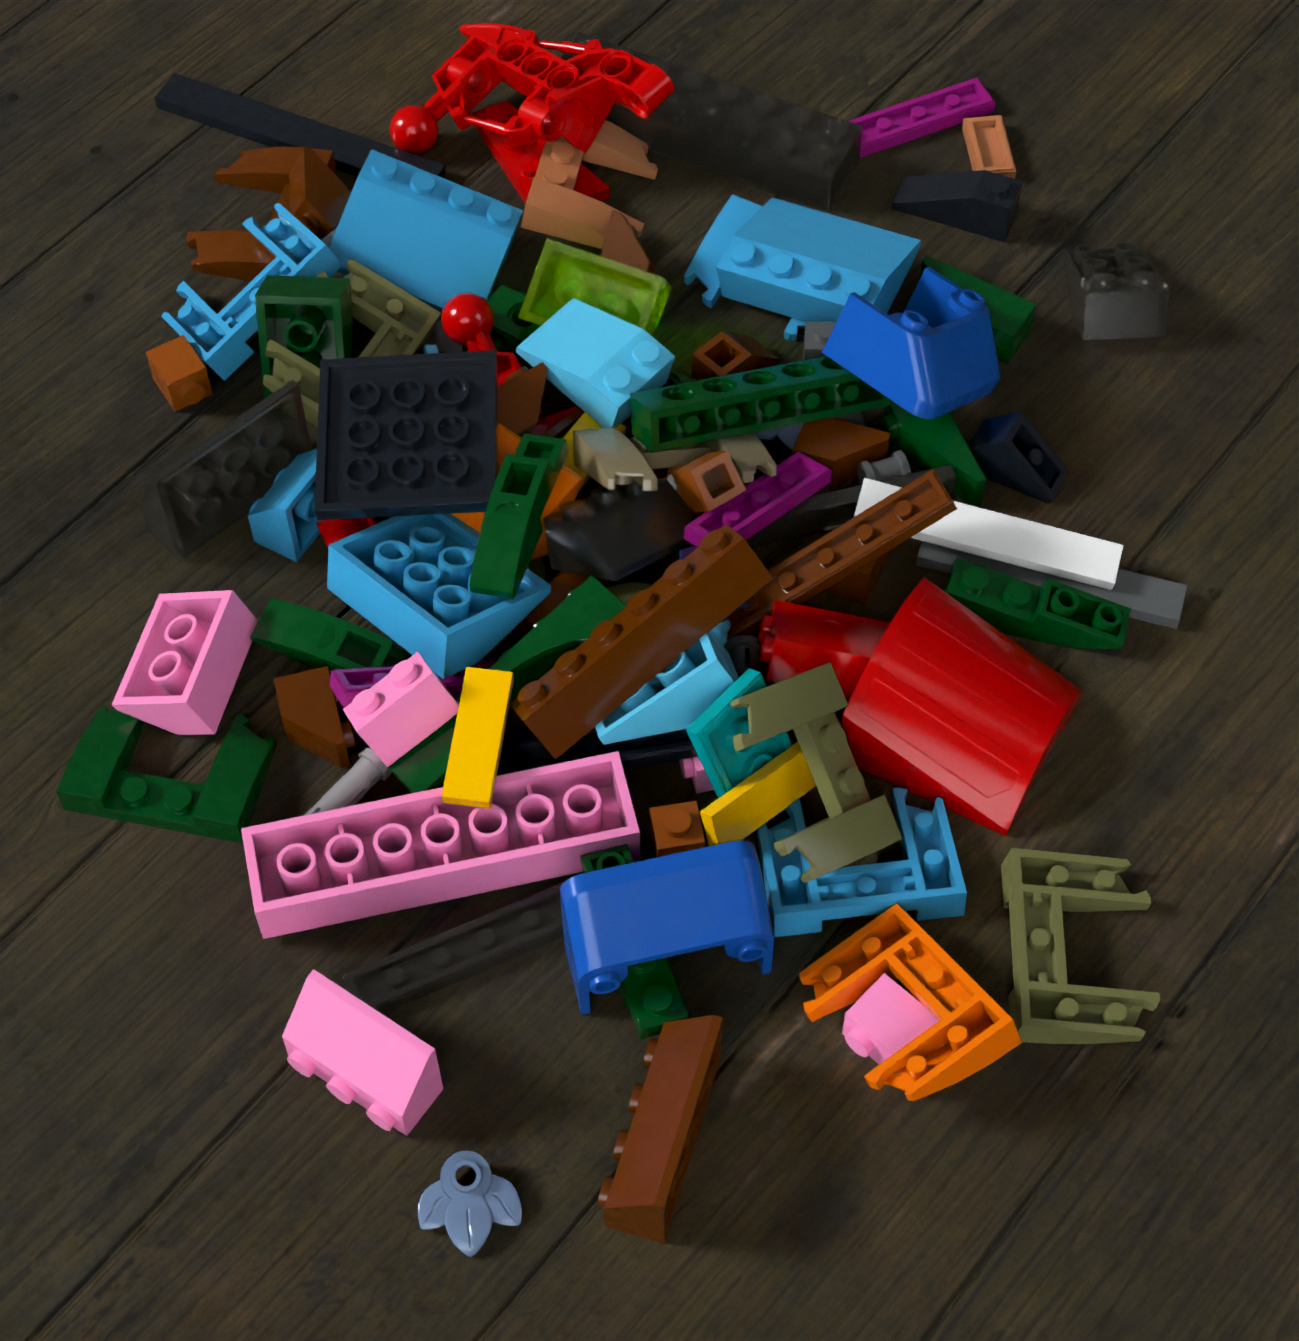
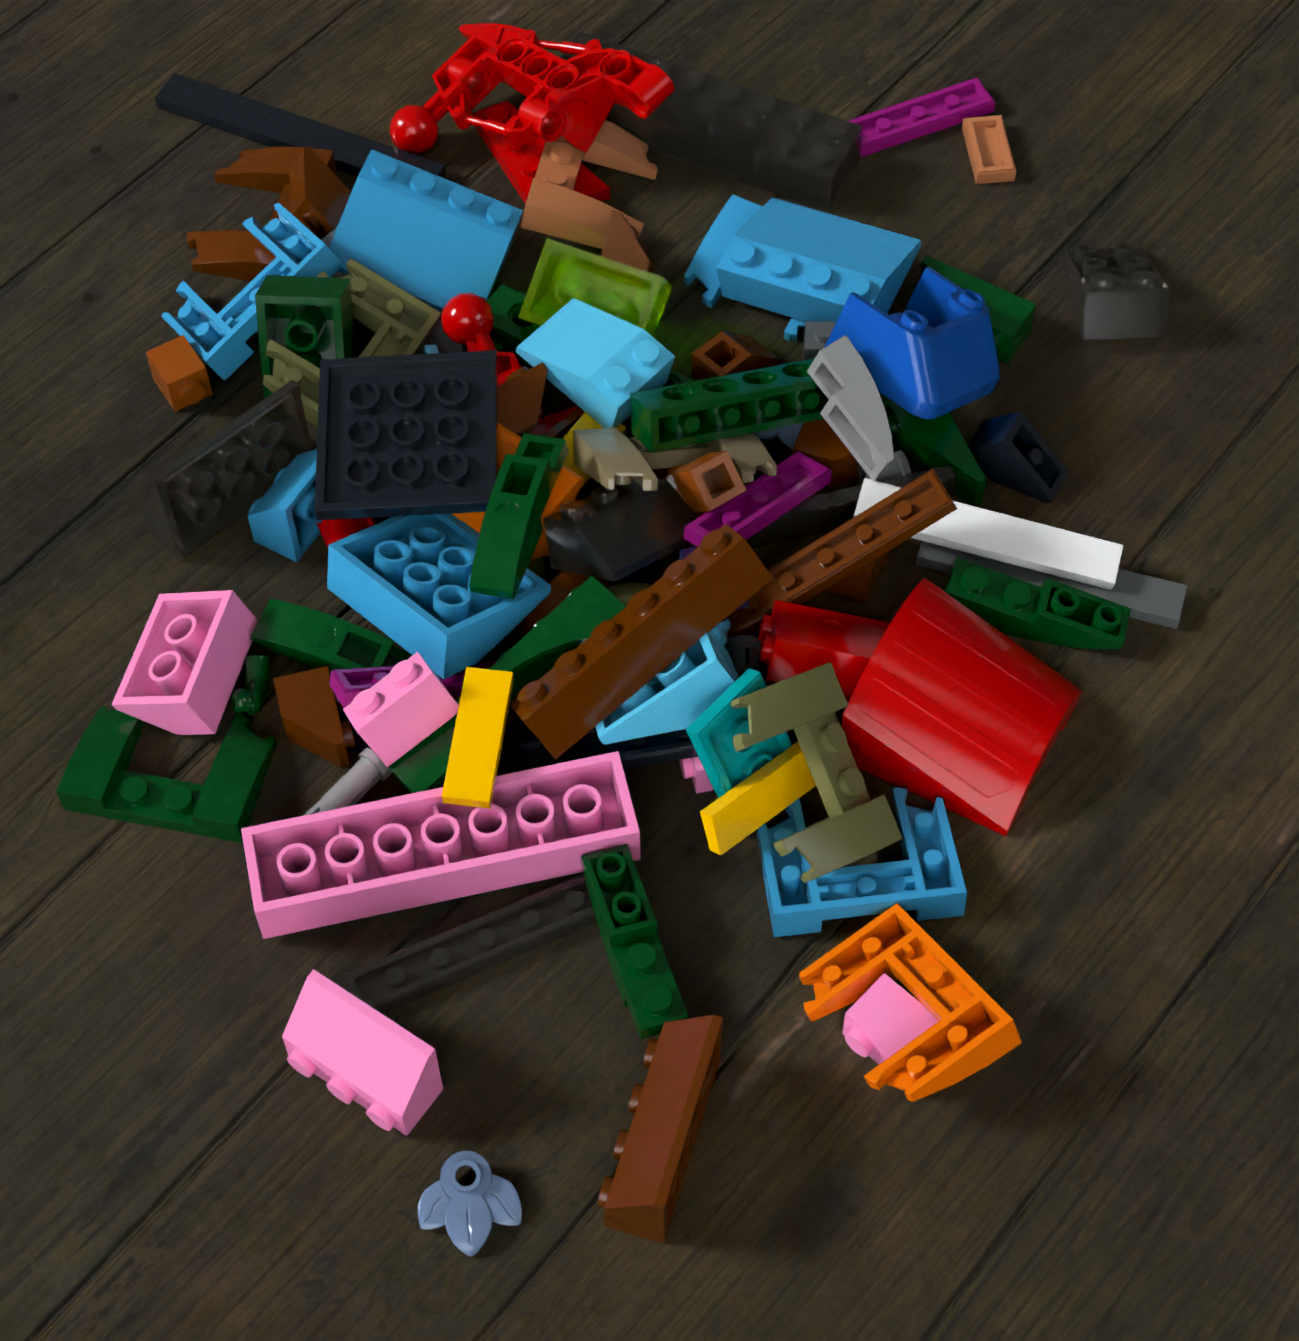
(257, 686): none -> dark green arm
(664, 911): blue windscreen -> none
(675, 828): dark orange brick -> none
(854, 405): none -> light grey slope
(964, 200): black slope -> none
(1042, 1002): olive wedge -> none

